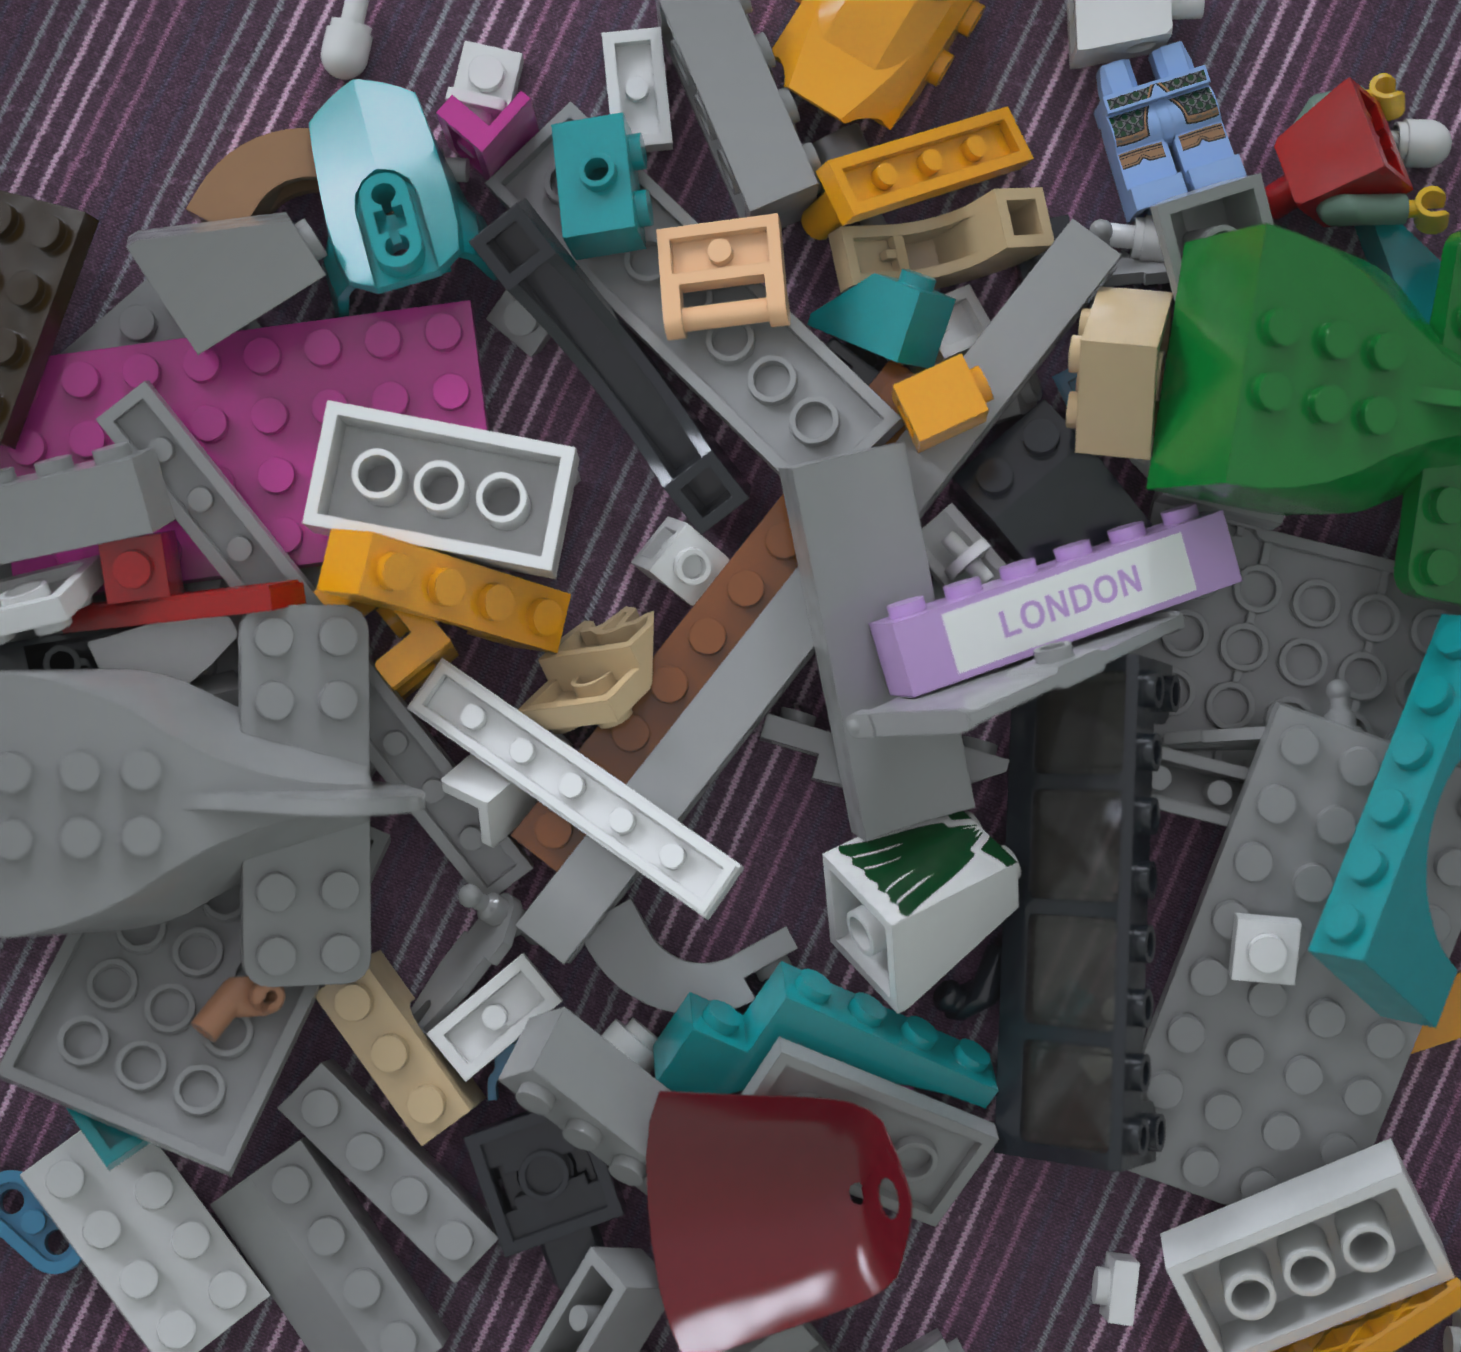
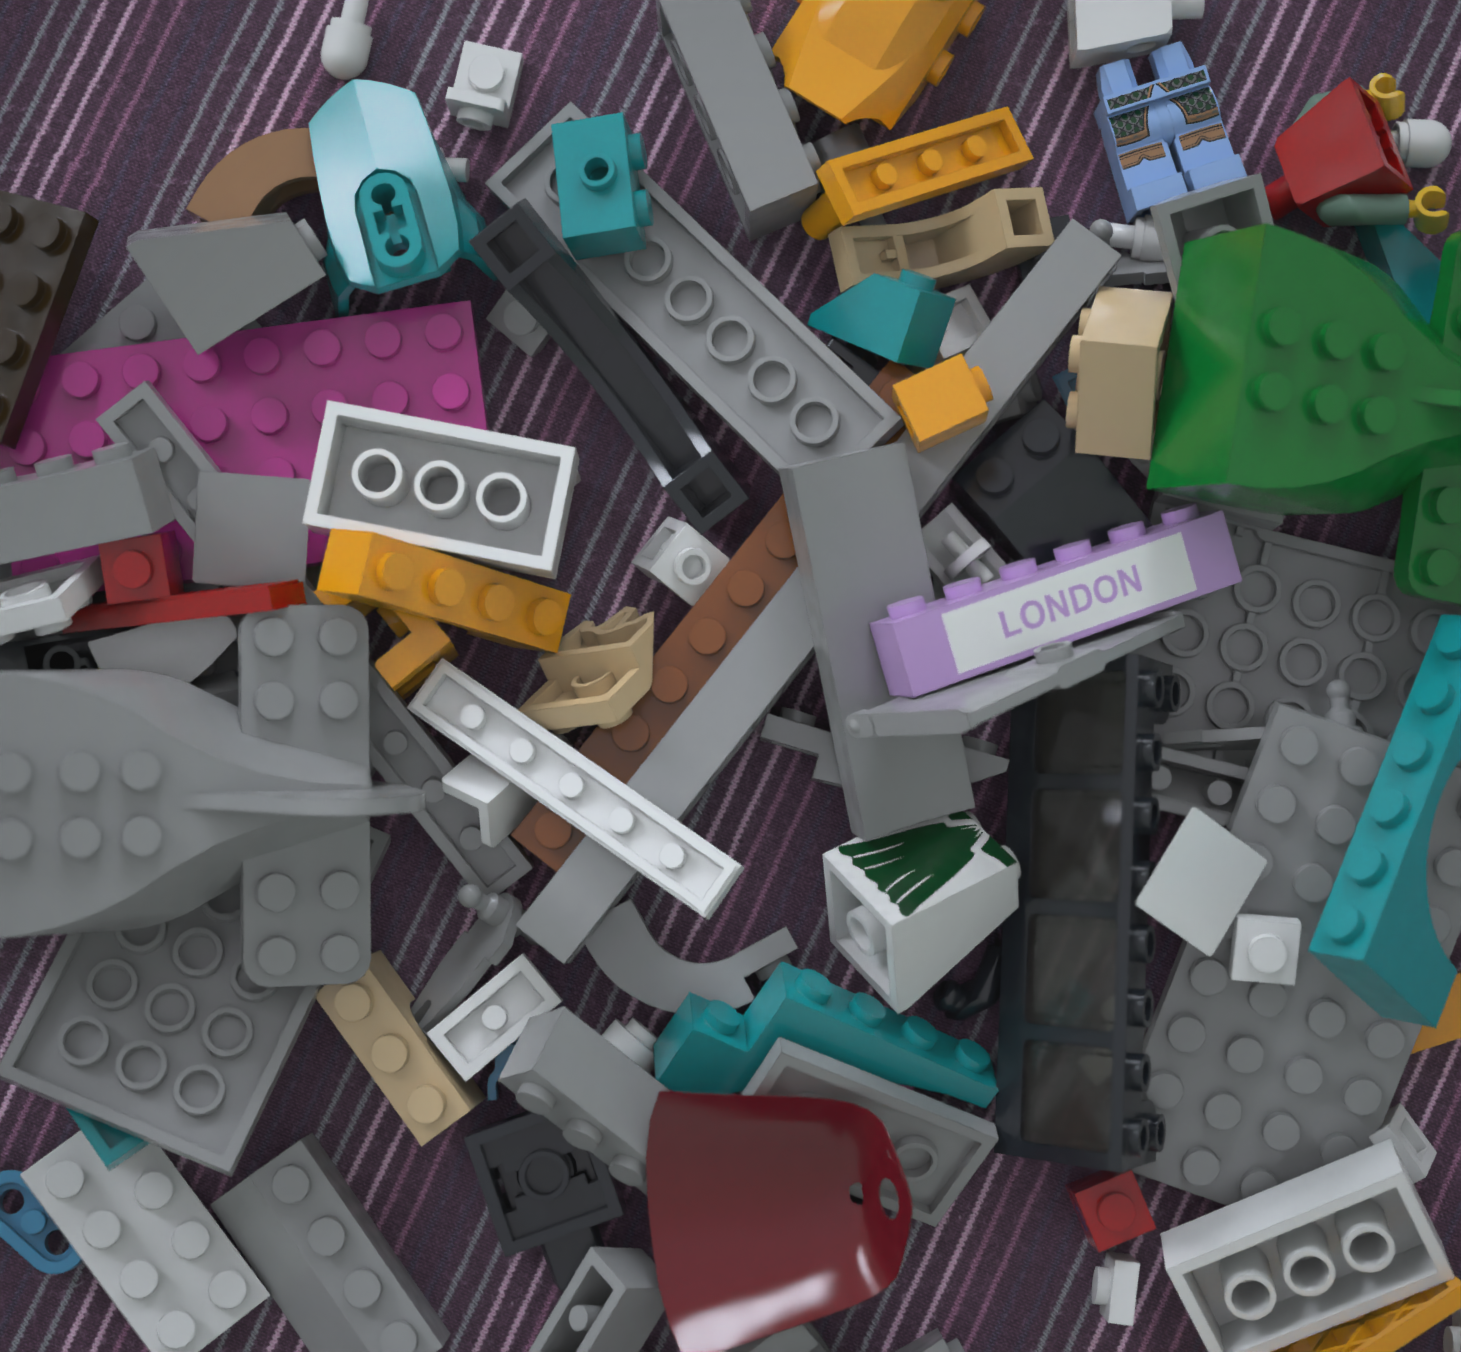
(236, 999): nougat arm -> none
(249, 529): none -> light grey sticker
(391, 1168): light grey brick -> none
(483, 144): dark pink panel -> none
(639, 84): white plate -> none
(722, 257): light nougat plate -> none
(1110, 1208): none -> red brick
(1201, 881): none -> white sticker
(1409, 1141): none -> white plate

